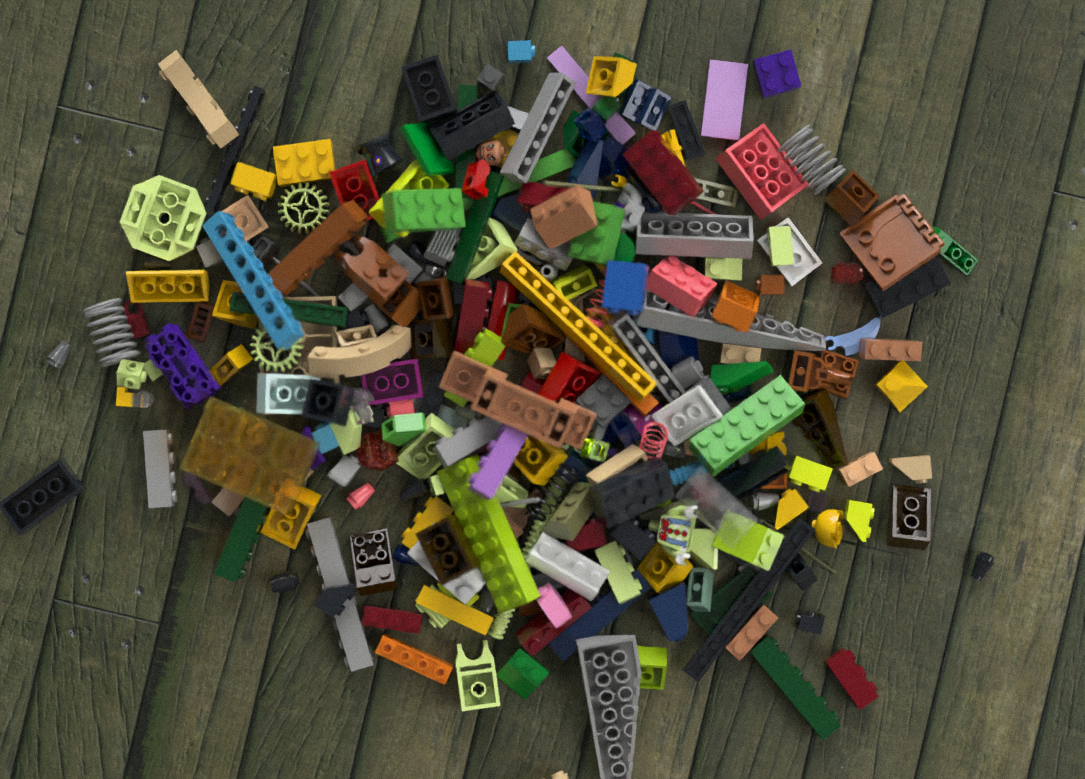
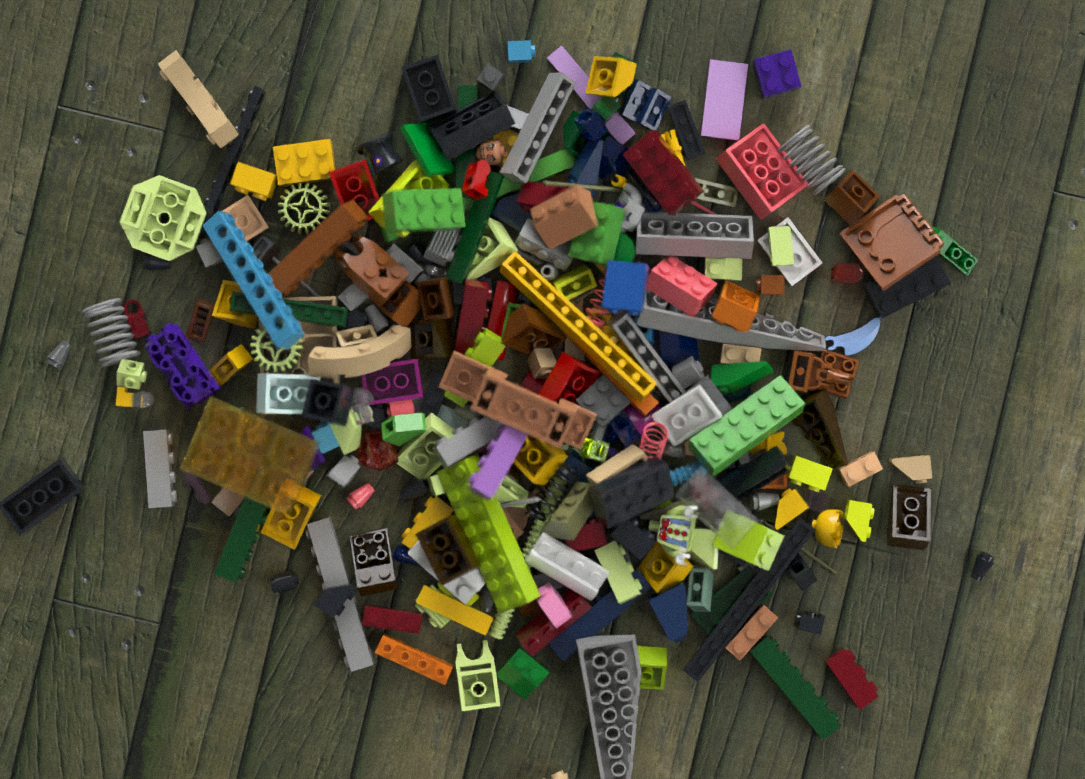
(153, 372): yellowish green tile -> none
(168, 286): yellow slope -> none
(890, 349): nougat brick -> none
(900, 385): yellow slope -> none

